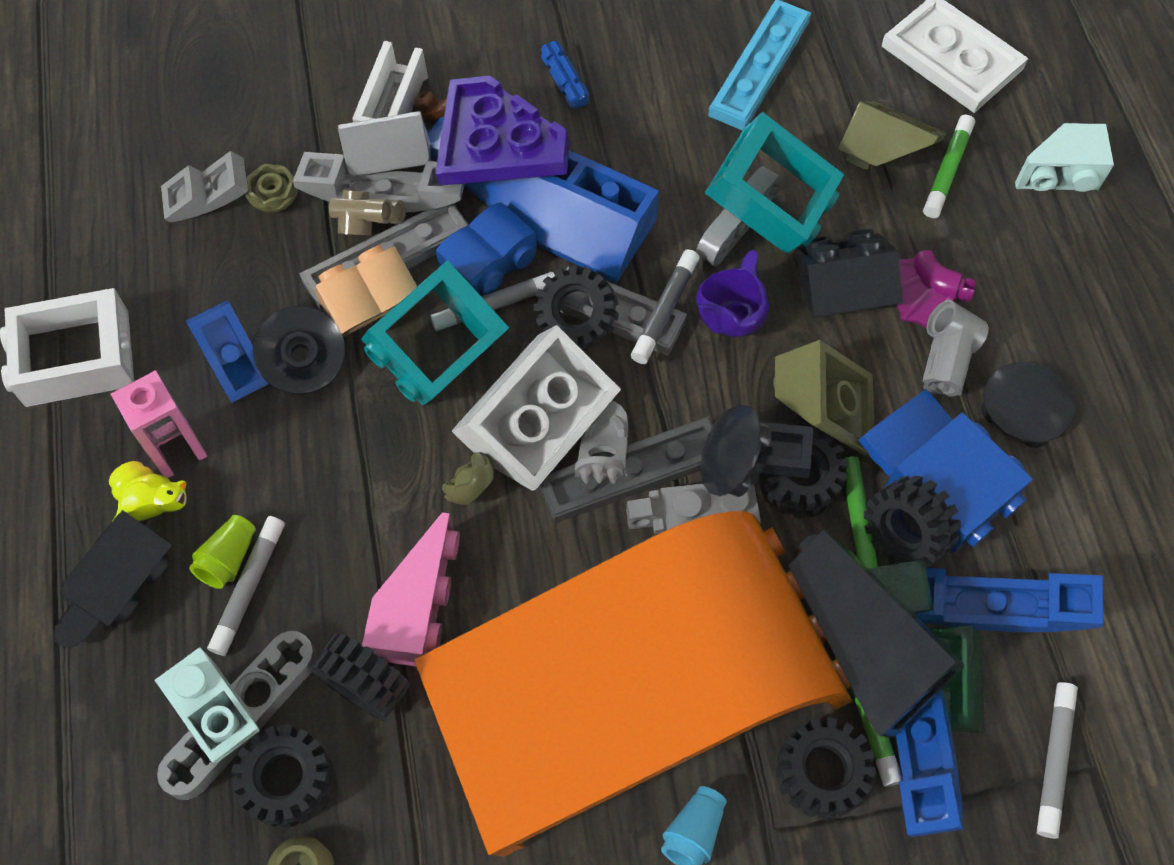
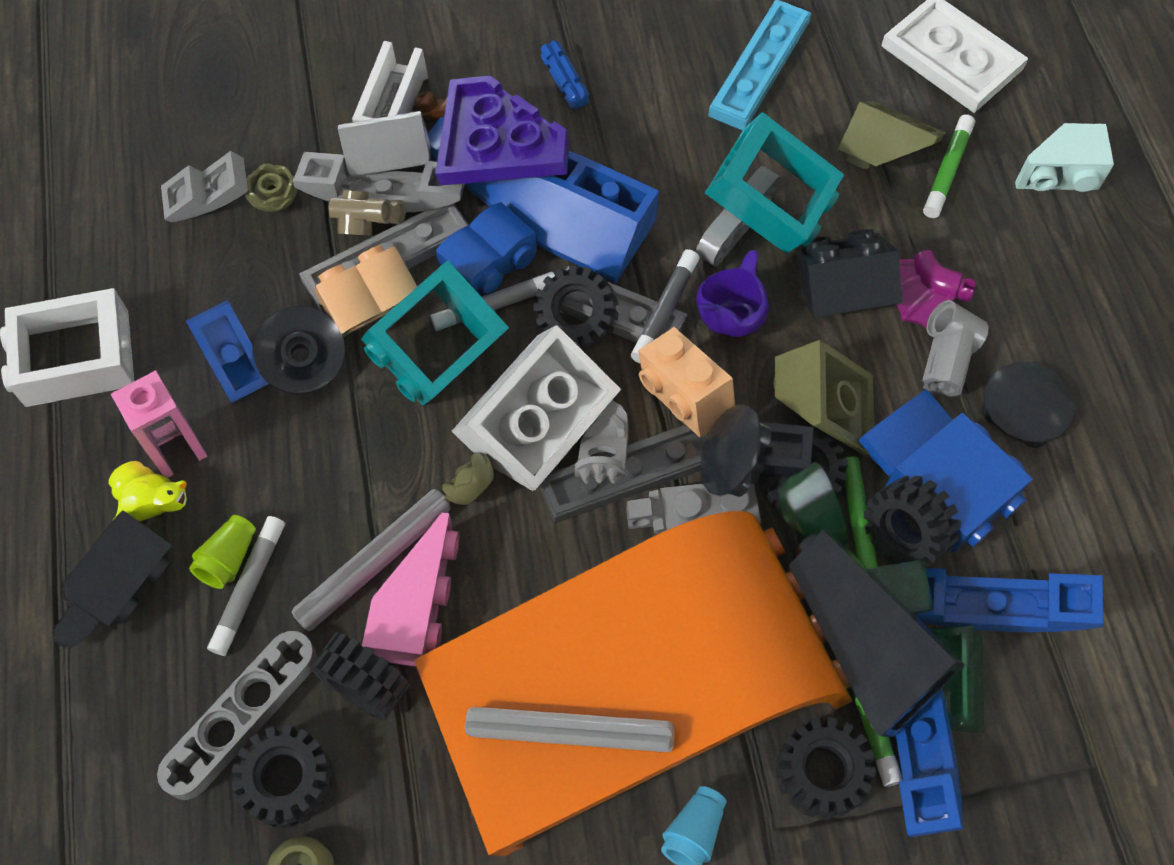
(207, 705): light aqua slope -> none
(370, 560): none -> light grey axle
(570, 729): none -> light grey axle
(686, 381): none -> light nougat brick
(811, 505): none -> clear green slope
(1057, 760): light grey bar -> none

